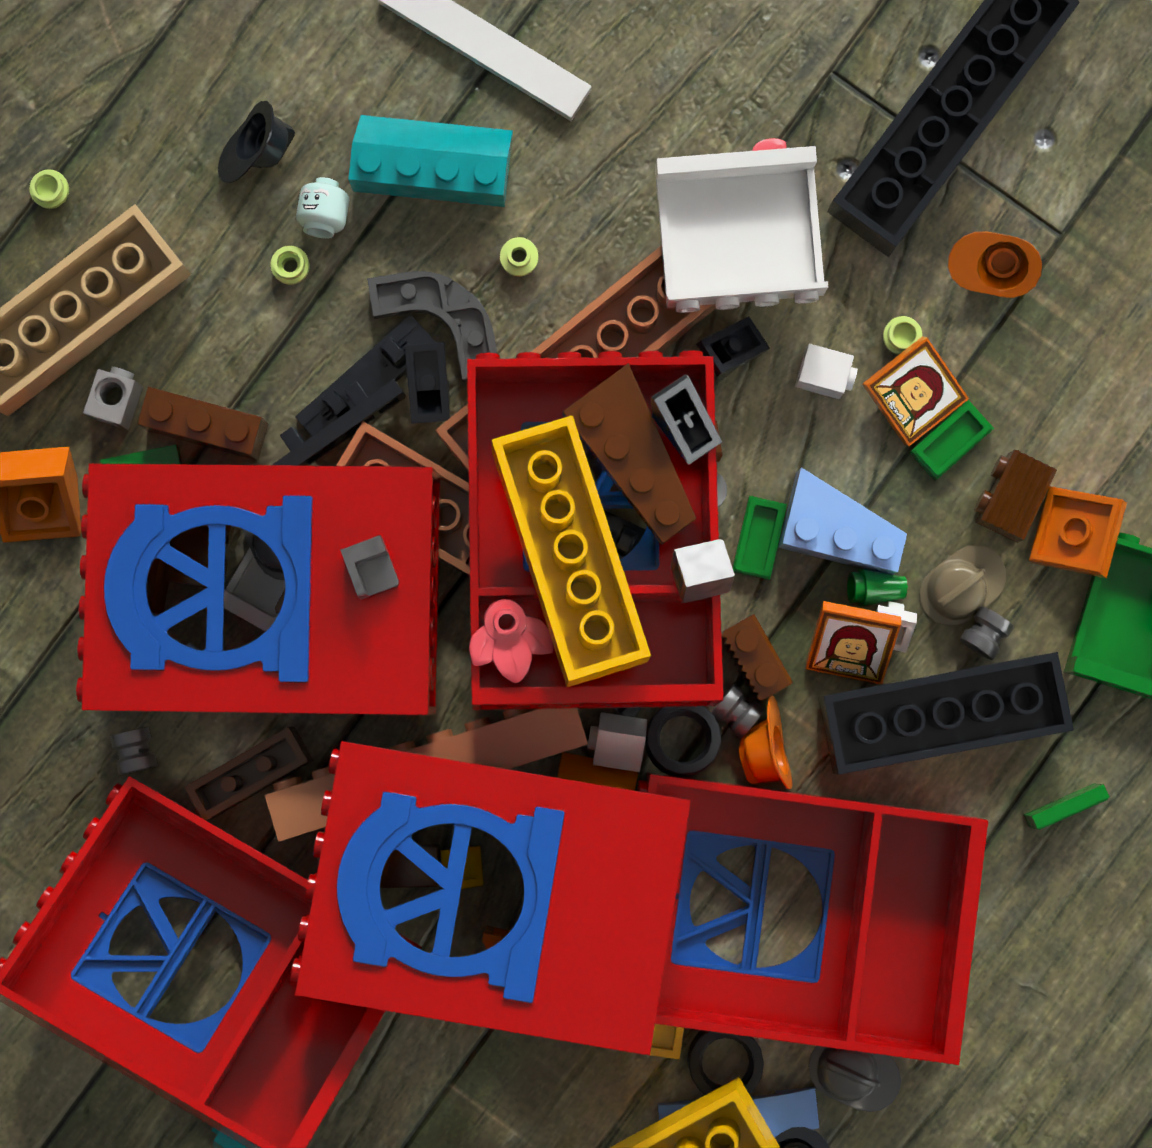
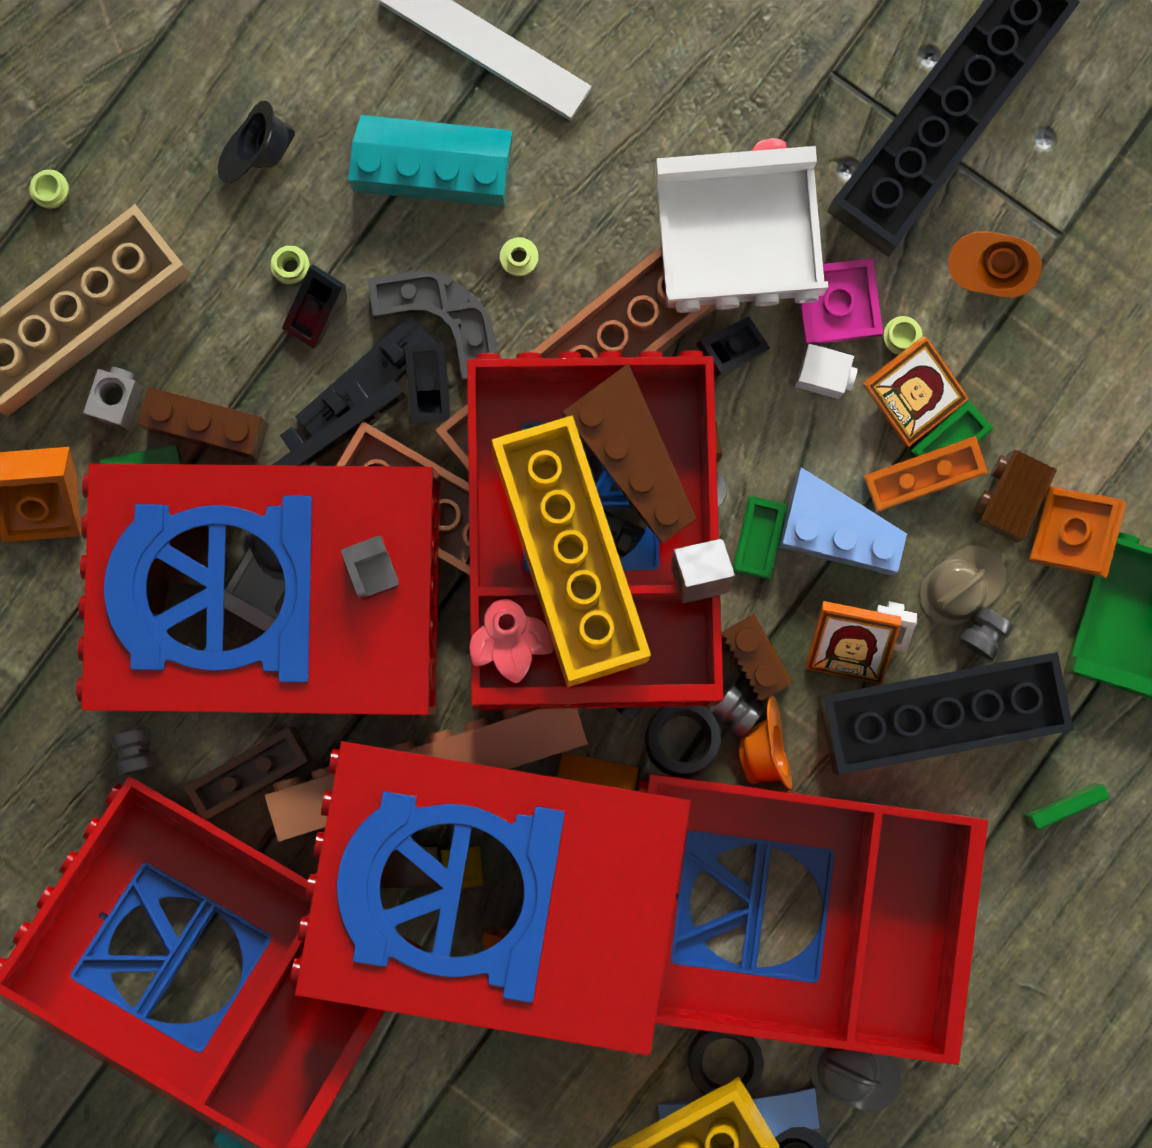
(315, 306): none -> black slope
(322, 208): light aqua head -> none
(618, 741): white brick -> none
(667, 1041): yellow plate -> none
(684, 419): black slope -> none
(848, 307): none -> dark pink plate
(875, 587): green cone -> none
(926, 474): none -> orange tile

